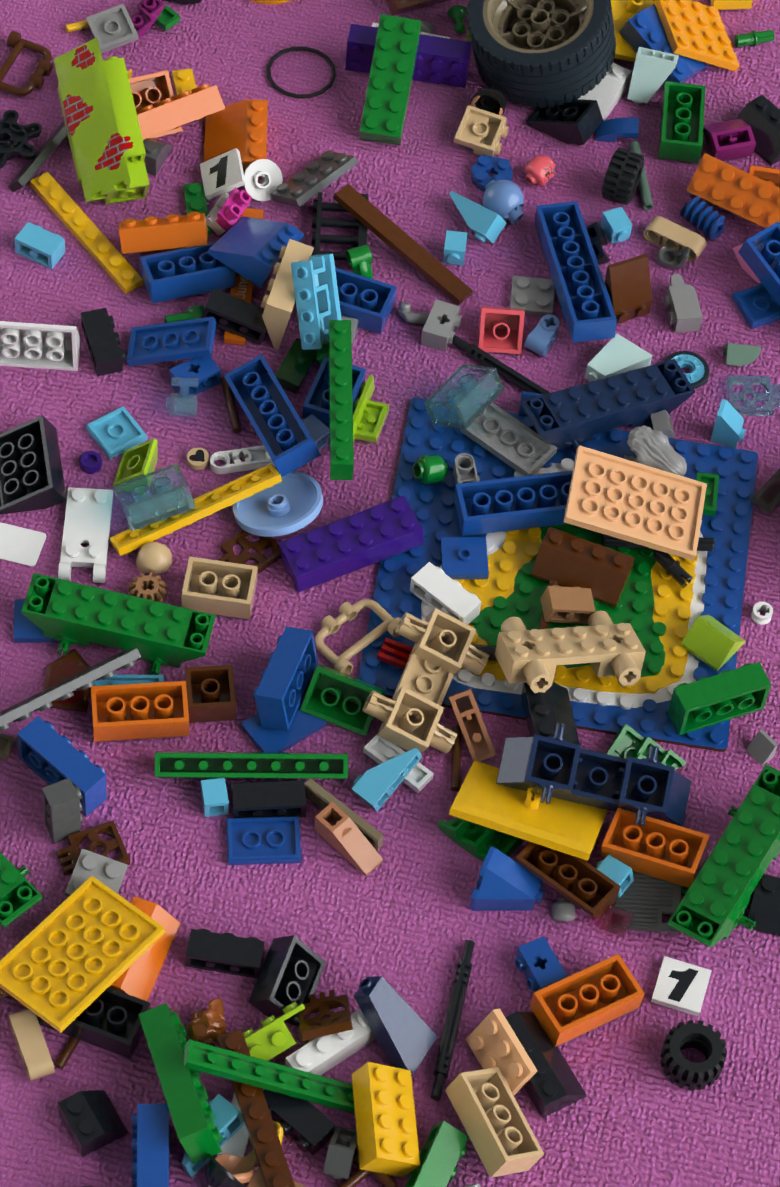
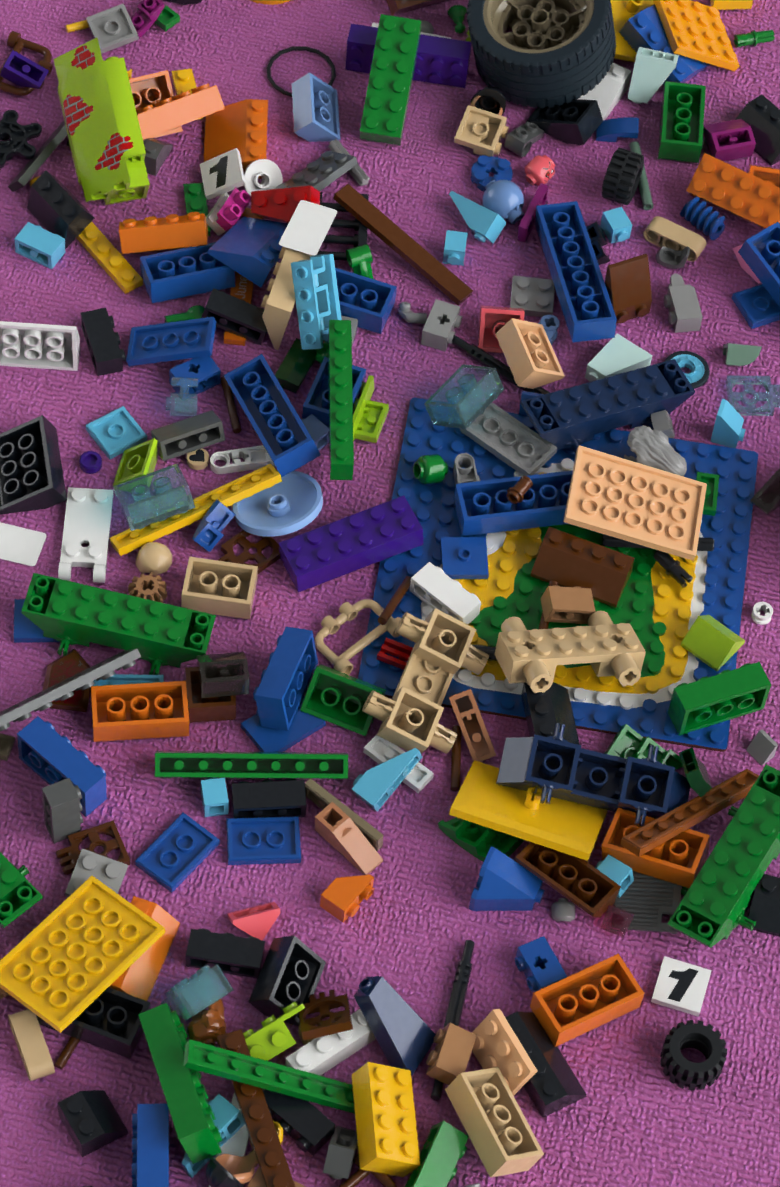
(23, 71): none -> dark purple slope
(57, 208): none -> black slope
(177, 852): none -> blue tile
(188, 435): none -> dark grey brick
(198, 992): none -> clear light blue slope
(215, 520): none -> blue slope
(223, 674): none -> clear smoke slope
(256, 920): none -> coral slope
(281, 203): none -> red wedge
(308, 227): none -> white sticker
(315, 109): none -> medium blue slope
(346, 894): none -> orange slope
(356, 172): none -> light grey axle
(395, 600): none -> reddish brown bar
(450, 1053): none -> medium nougat brick
(516, 493): none -> reddish brown pin
(522, 138): none -> dark grey plate
(529, 218): none -> magenta tile
(529, 354): none -> light nougat slope
(689, 814): none -> dark orange tile
(695, 772): none -> dark green piece

